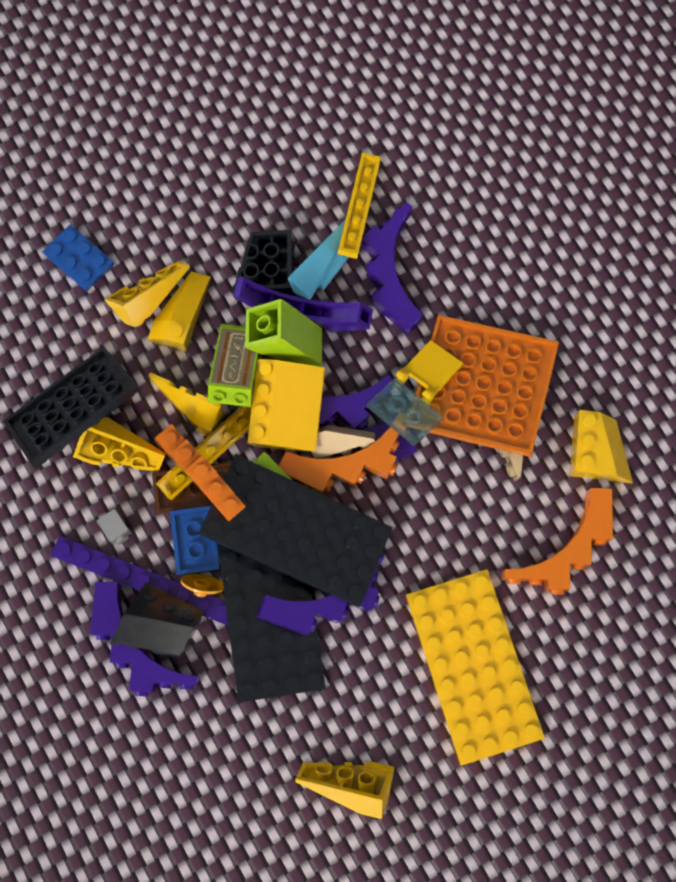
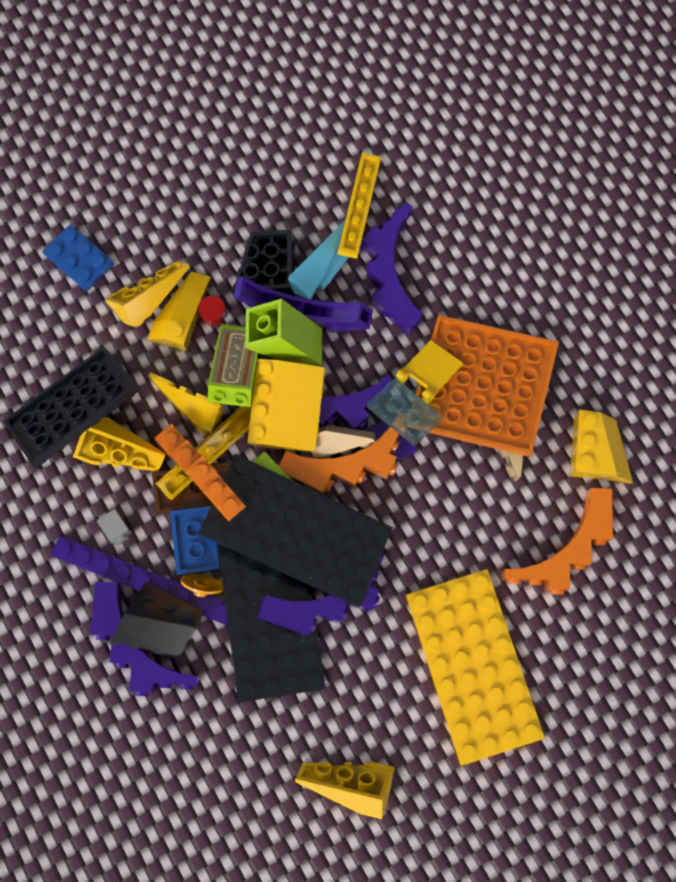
(212, 310): none -> red piece

